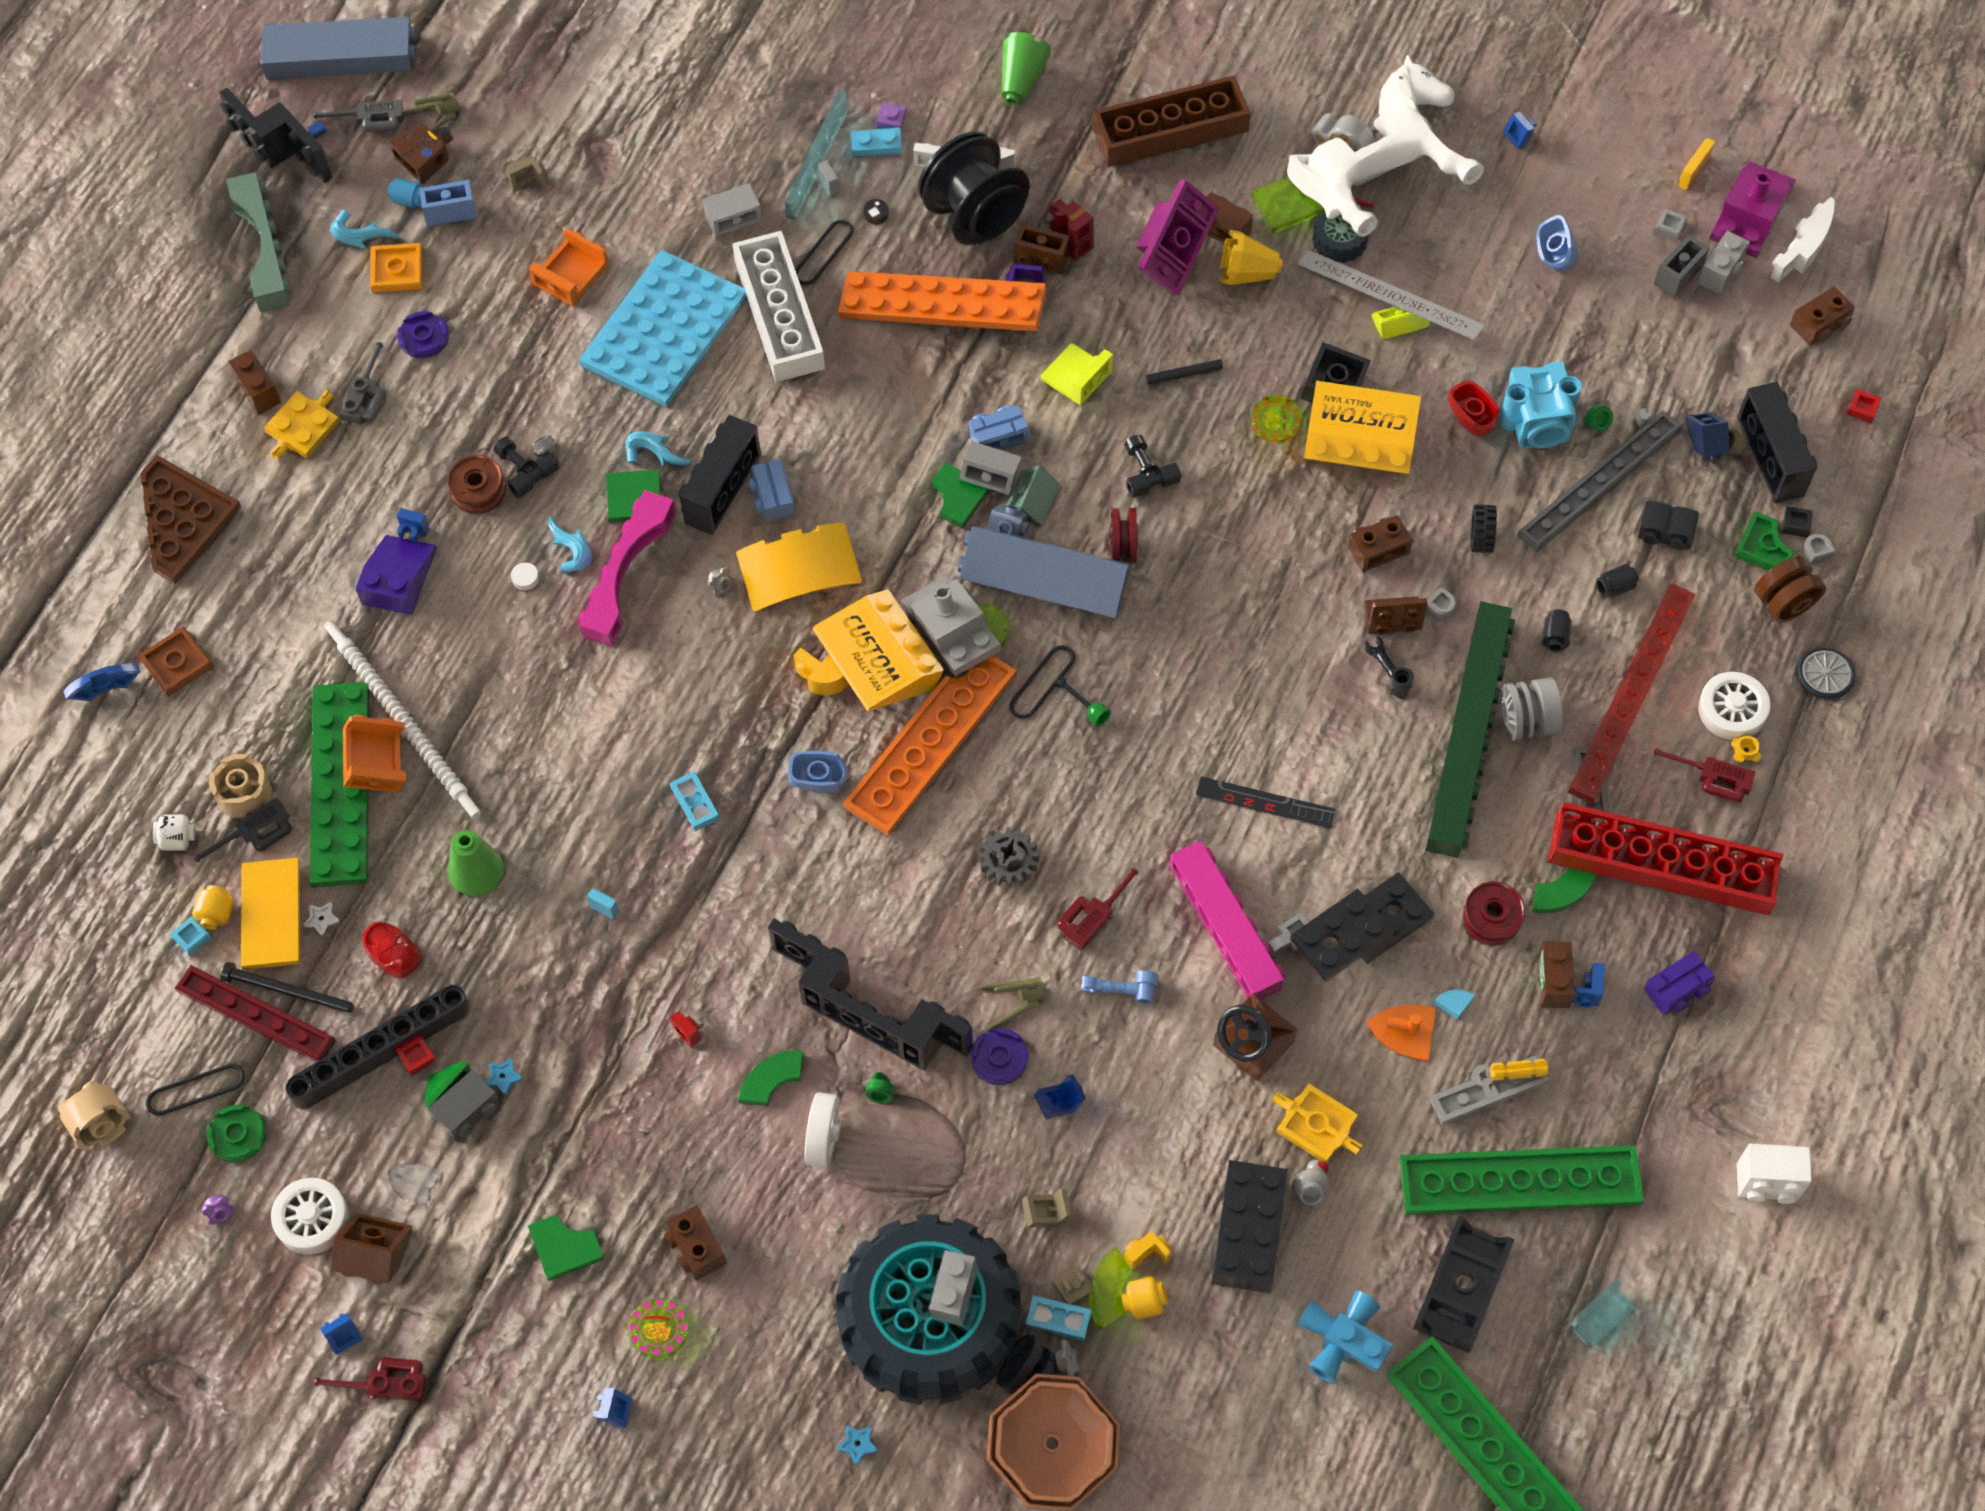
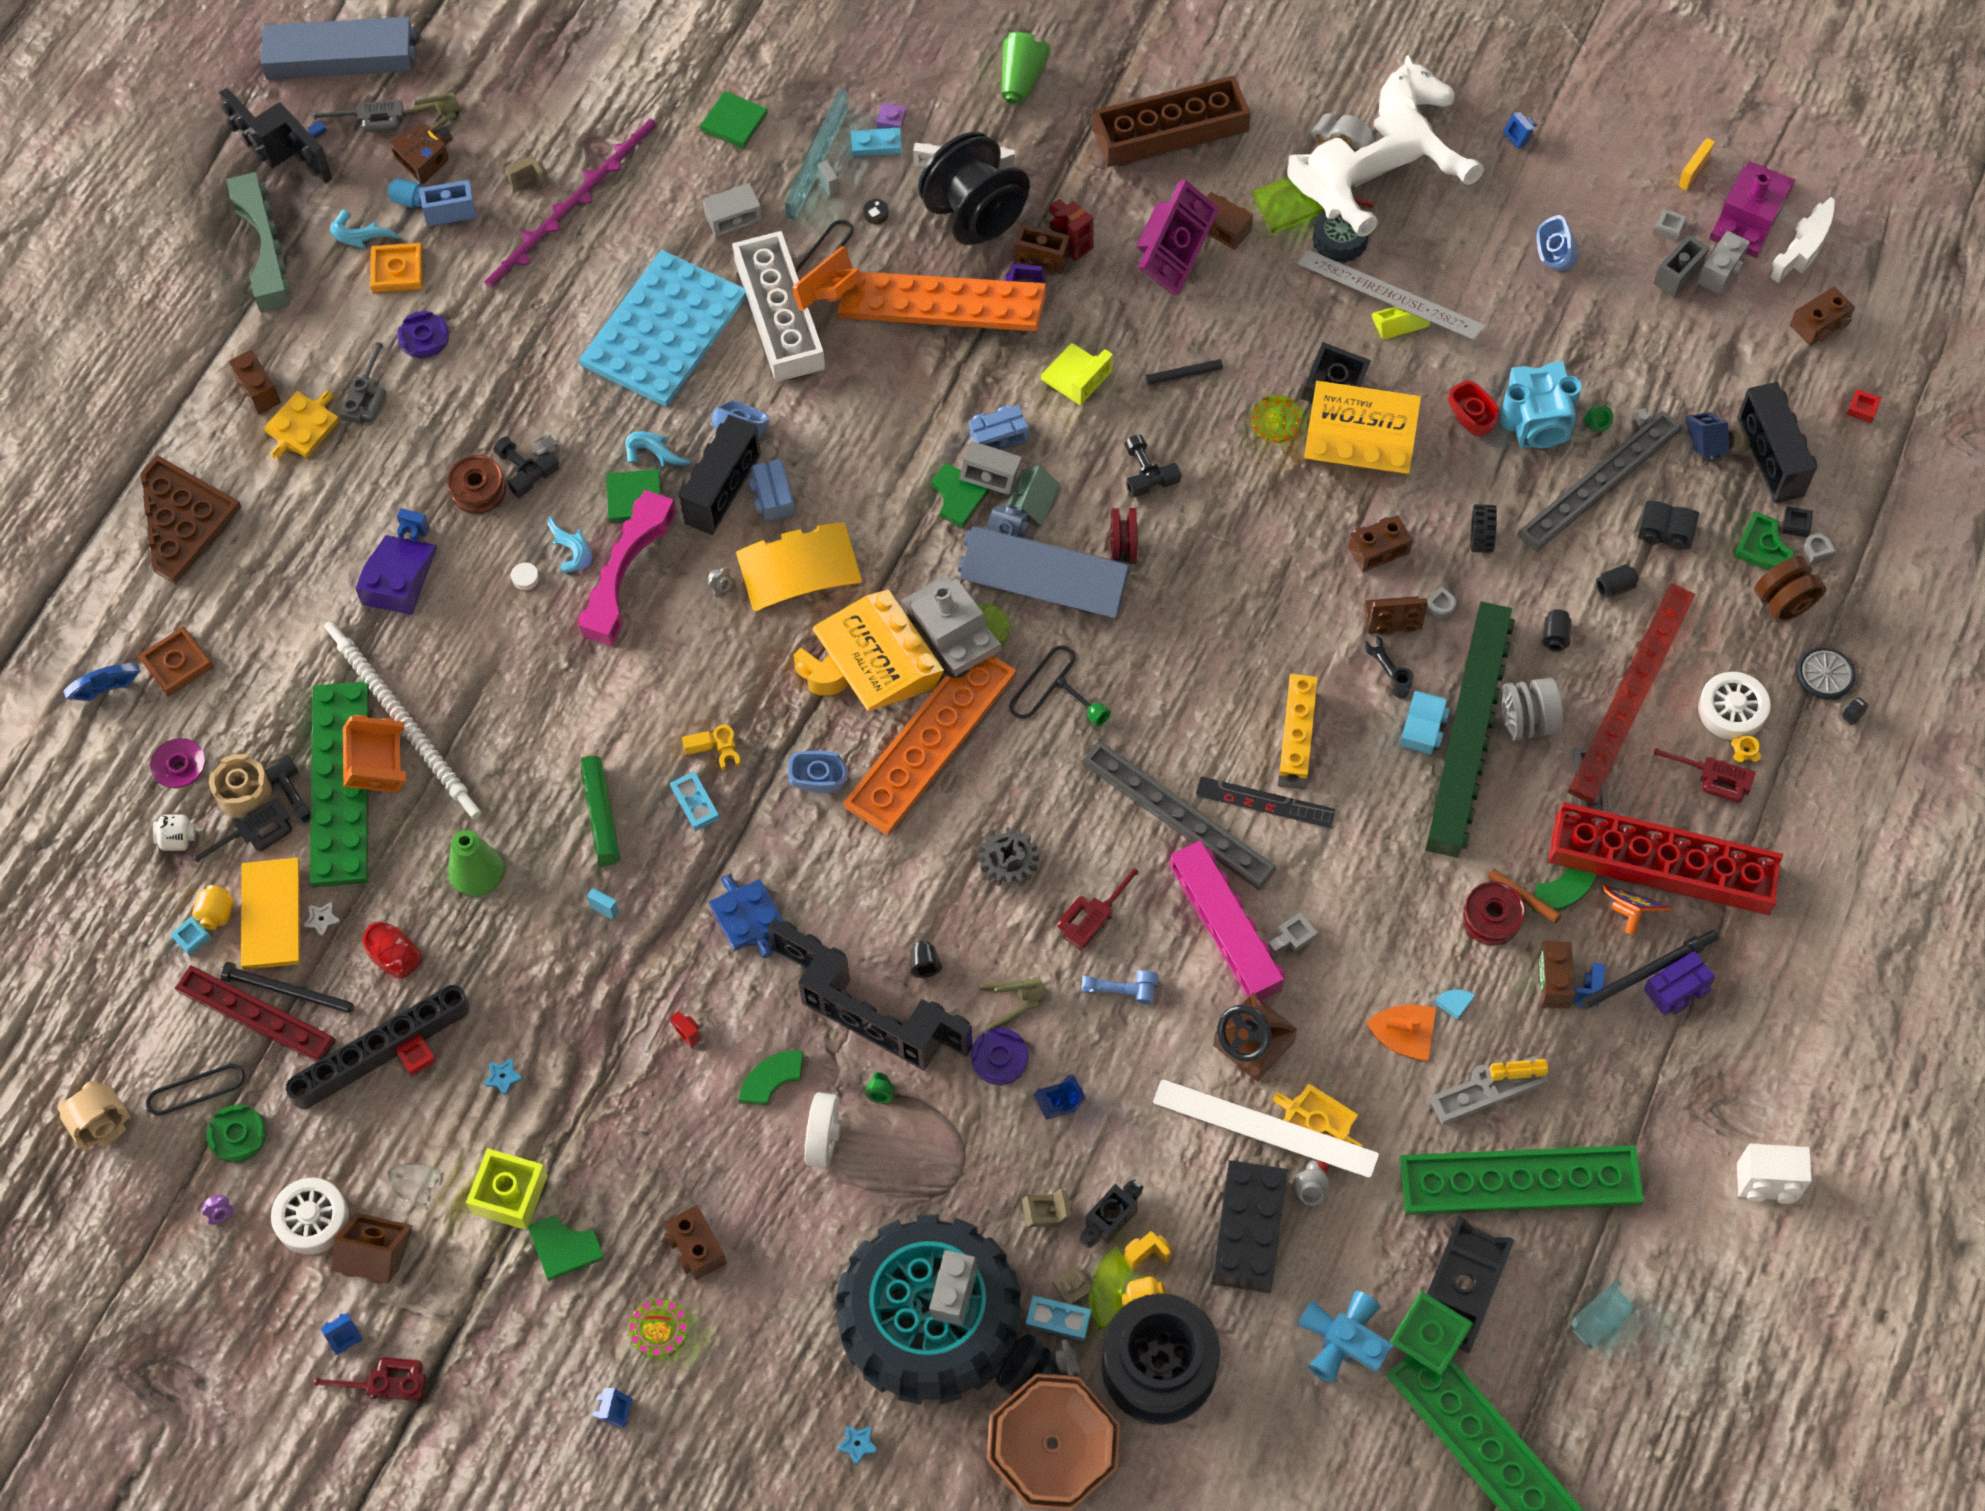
(176, 753): none -> magenta dish
(281, 773): none -> black brick
(444, 1080): green slope -> none
(464, 1106): dark grey brick -> none
(507, 1189): none -> neon yellow brick
(570, 268): orange panel -> none
(581, 195): none -> magenta plant
(599, 811): none -> green brick
(721, 738): none -> yellow bar
(734, 119): none -> green tile
(742, 412): none -> medium blue piece
(745, 914): none -> blue plate
(827, 280): none -> orange bracket
(924, 960): none -> black hat
(1107, 1231): none -> black piece
(1157, 1395): none -> black wheel
(1179, 815): none -> dark grey tile
(1247, 260): yellow cone -> none
(1266, 1128): none -> white sticker
(1297, 731): none -> yellow piece
(1361, 926): black bracket -> none
(1424, 722): none -> medium azure brick
(1430, 1333): none -> green tile
(1527, 897): none -> dark orange bar
(1632, 906): none -> shield
(1693, 944): none -> black bar
(1855, 711): none -> black tile

